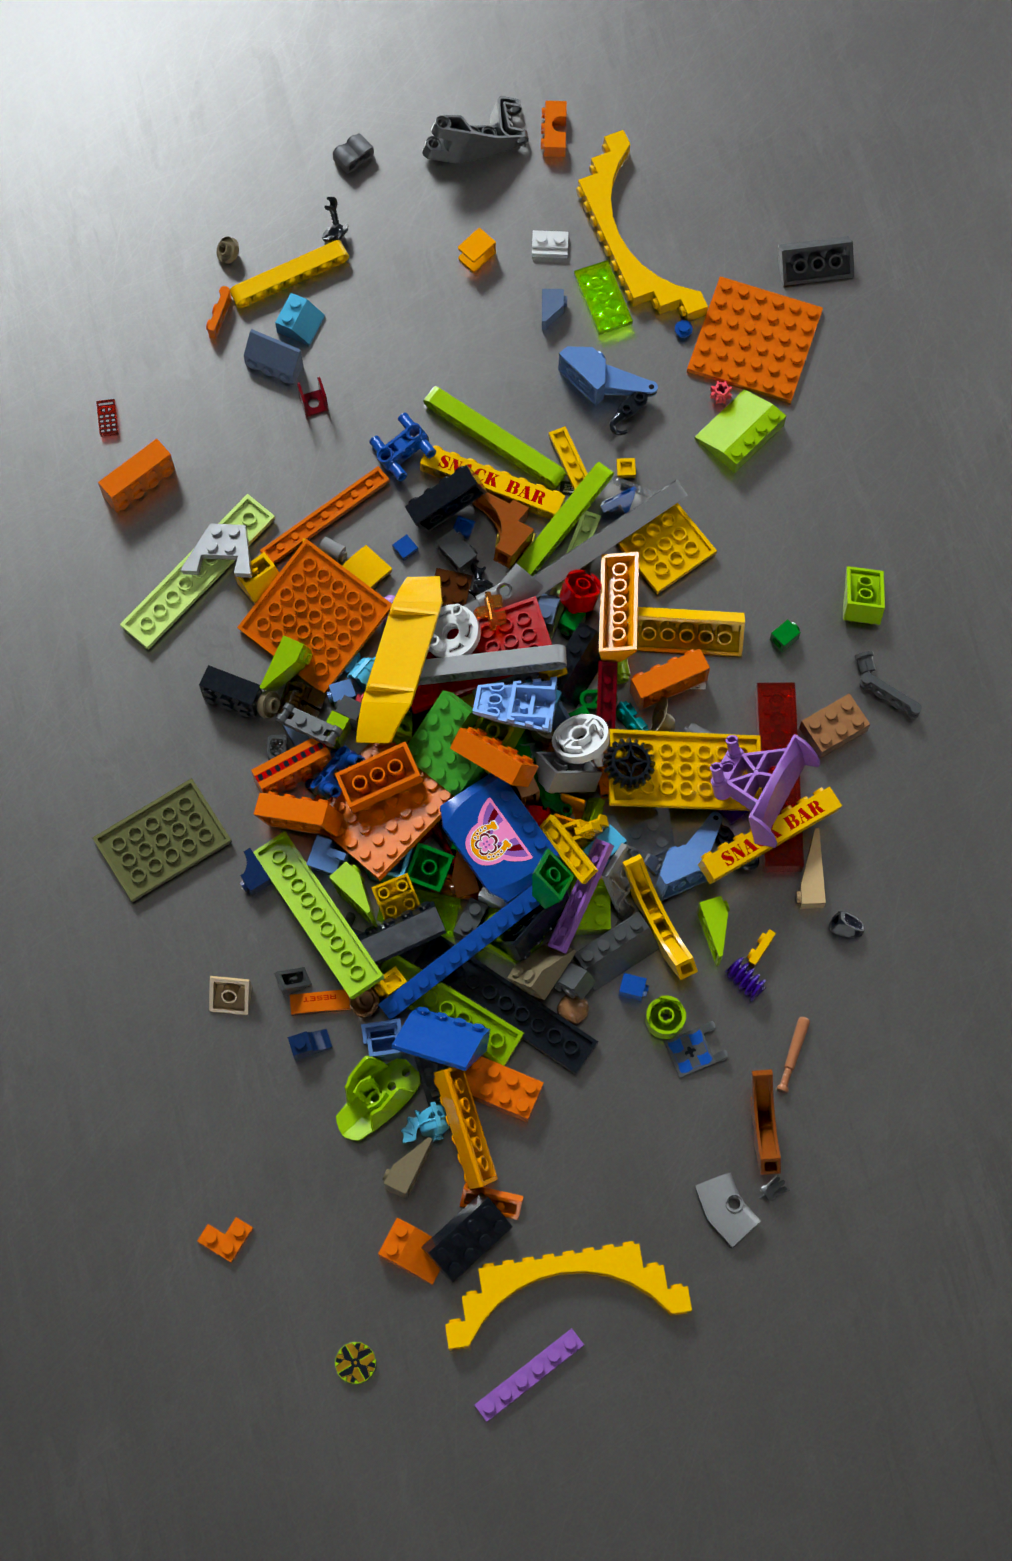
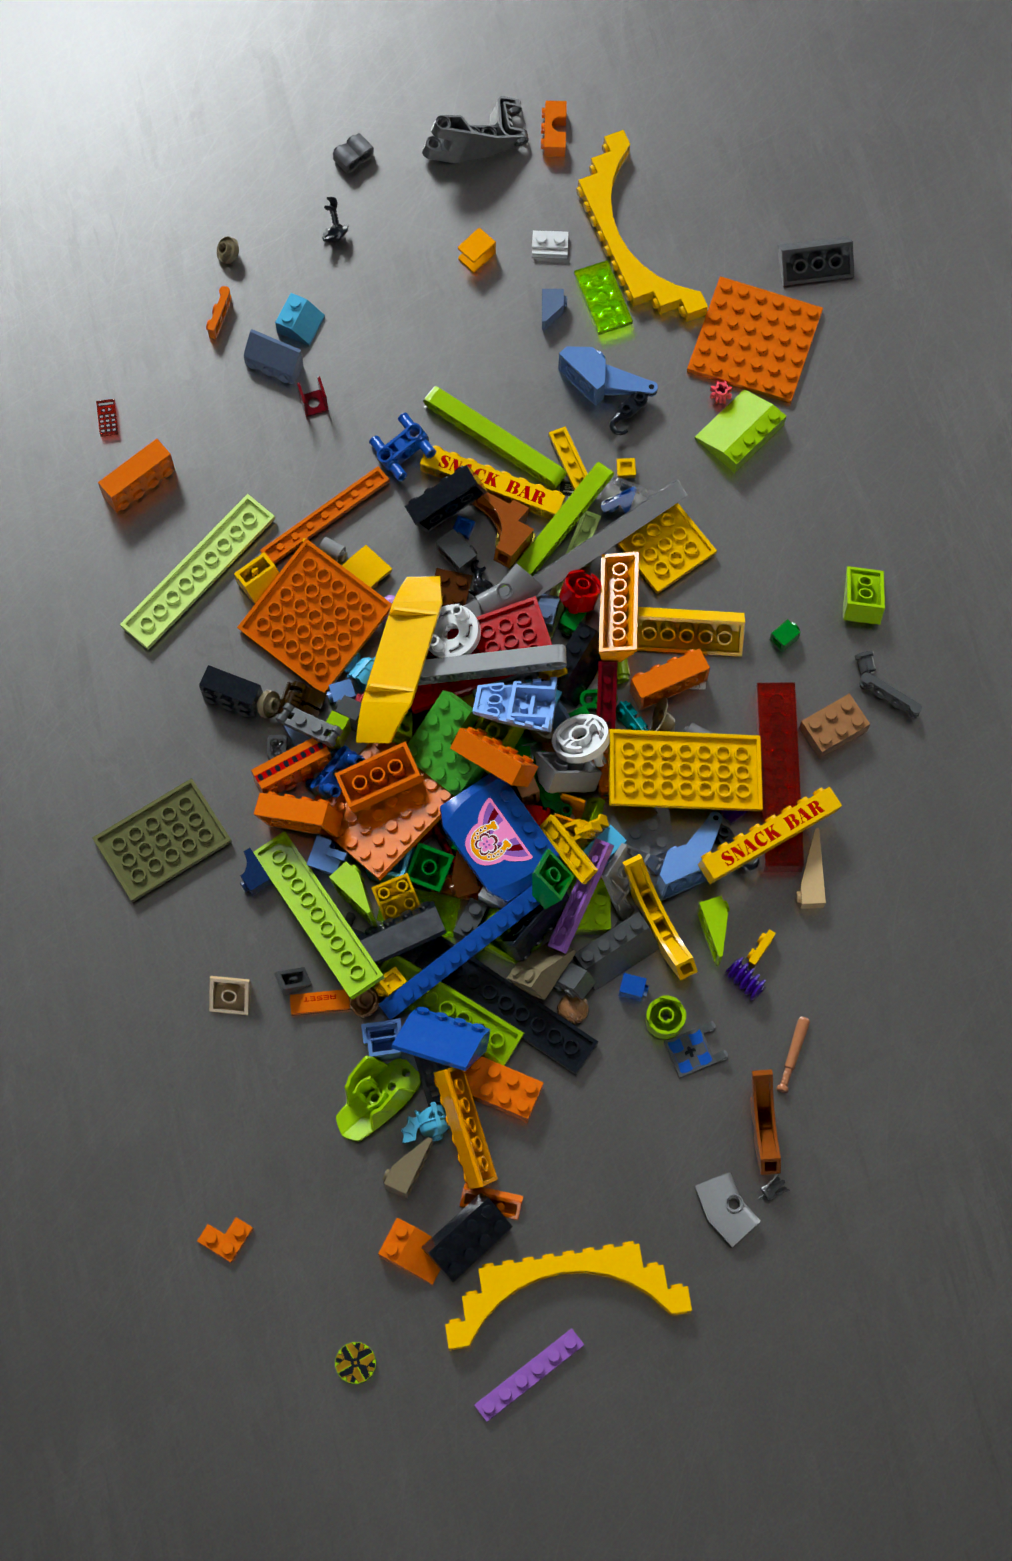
(221, 542): wing -> none
(287, 662): lime slope -> none
(289, 274): yellow beam -> none
(309, 1043): dark blue arch -> none
(405, 547): blue tile -> none
(491, 602): clear orange hips -> none
(615, 764): black gear -> none
(683, 328): blue plate -> none
(729, 782): medium lavender piece -> none
(846, 925): black rock -> none

